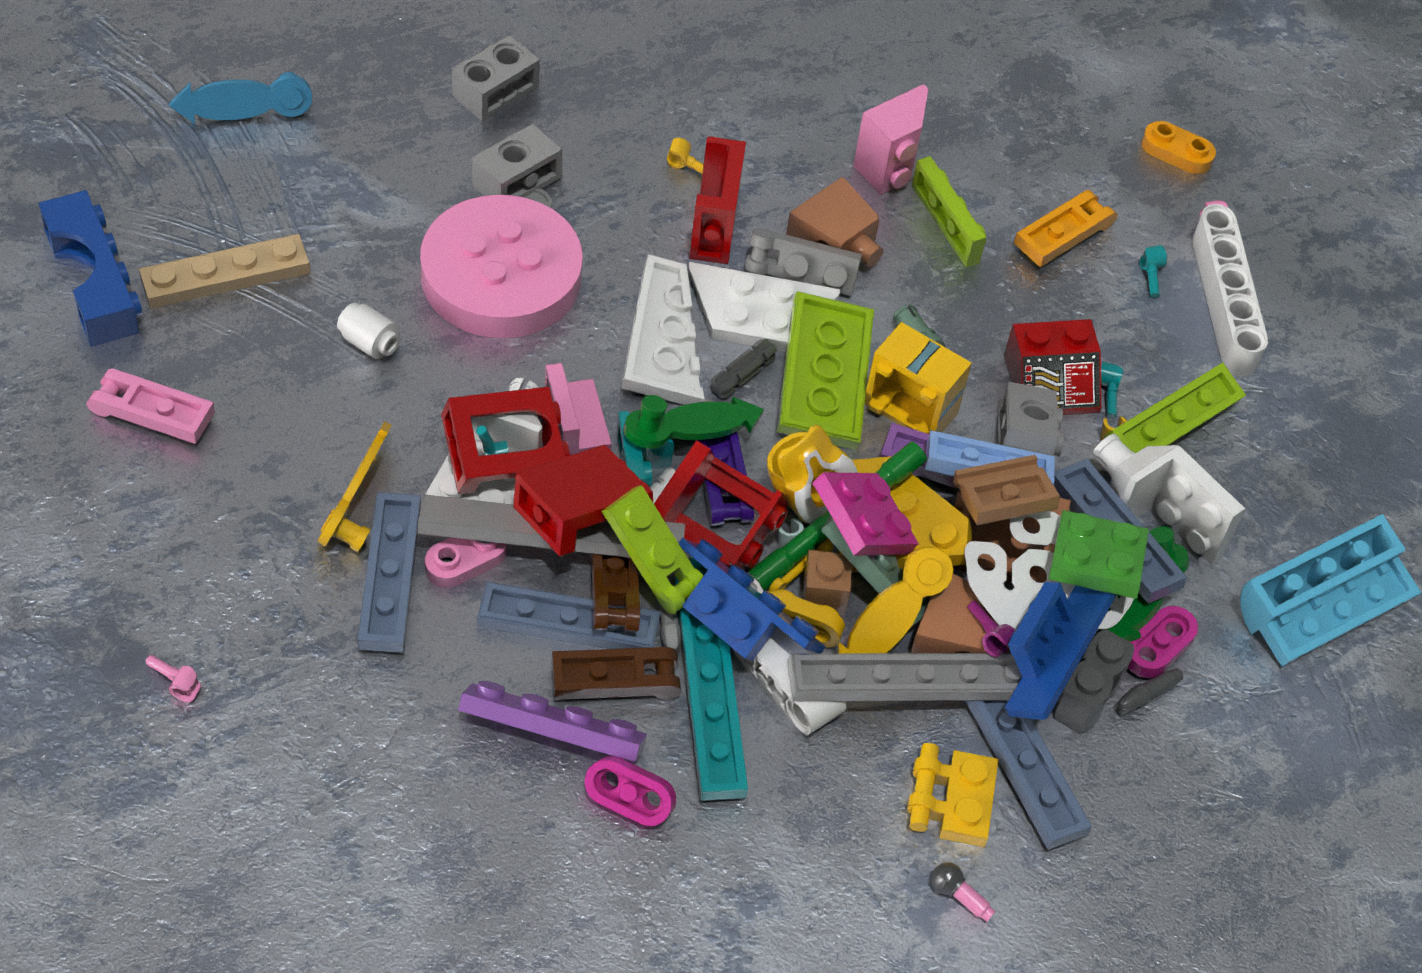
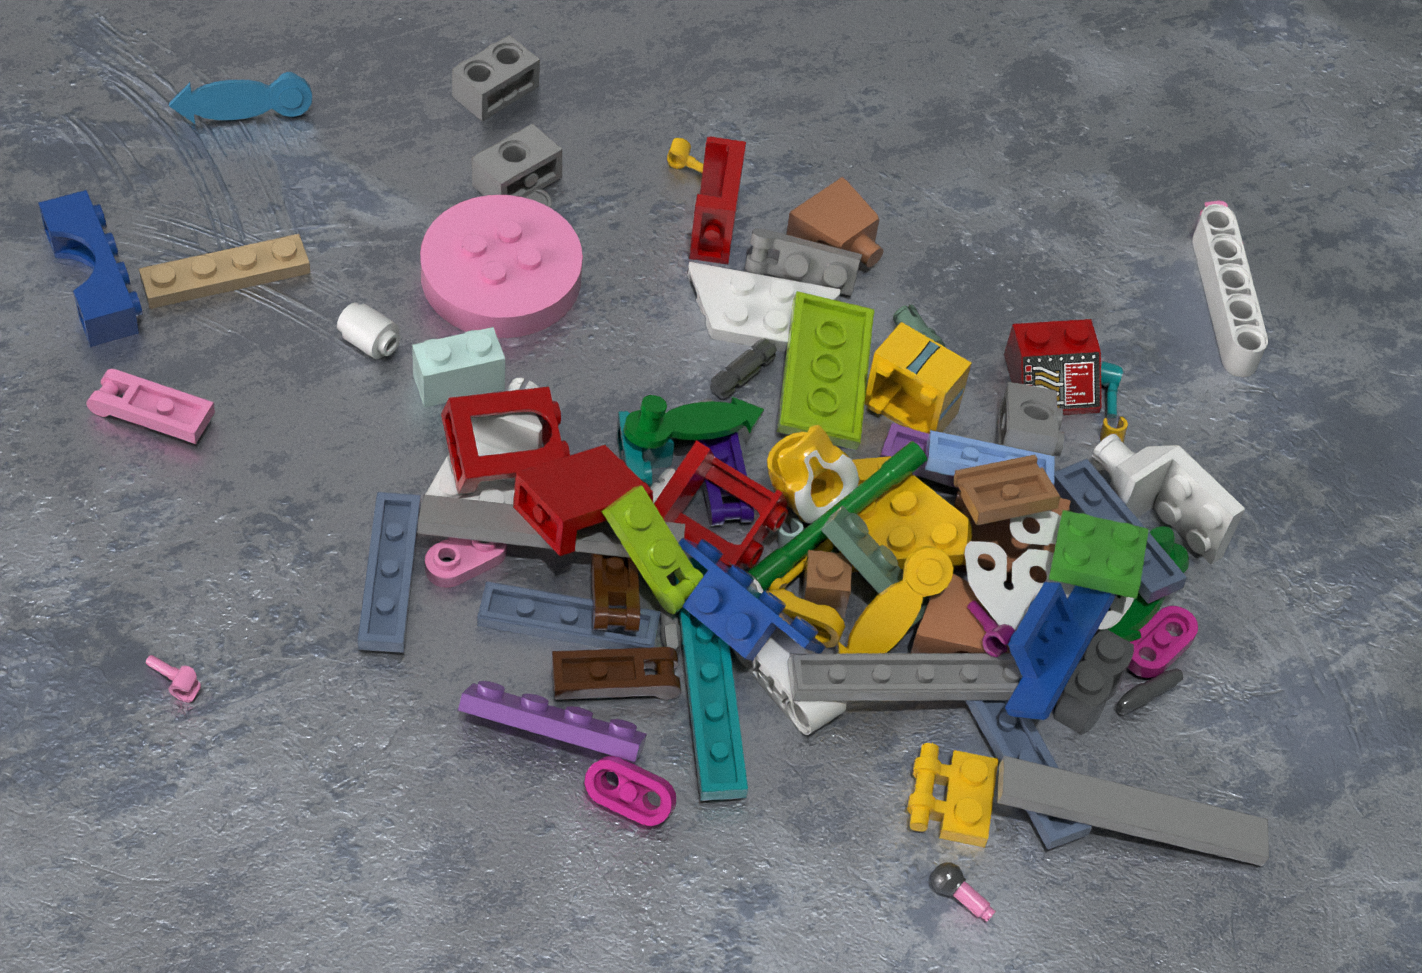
(336, 524): yellow brick -> none
(458, 366): none -> light aqua brick
(489, 446): teal hand -> none
(580, 409): bright pink panel -> none
(662, 337): white wing -> none
(866, 513): dark pink plate -> none
(891, 140): bright pink slope -> none
(949, 211): lime plate -> none
(1064, 227): light orange plate -> none
(1133, 810): none -> light grey tile
(1153, 259): teal hand -> none
(1178, 147): light orange plate -> none
(1181, 410): lime plate -> none
(1328, 590): medium azure brick -> none

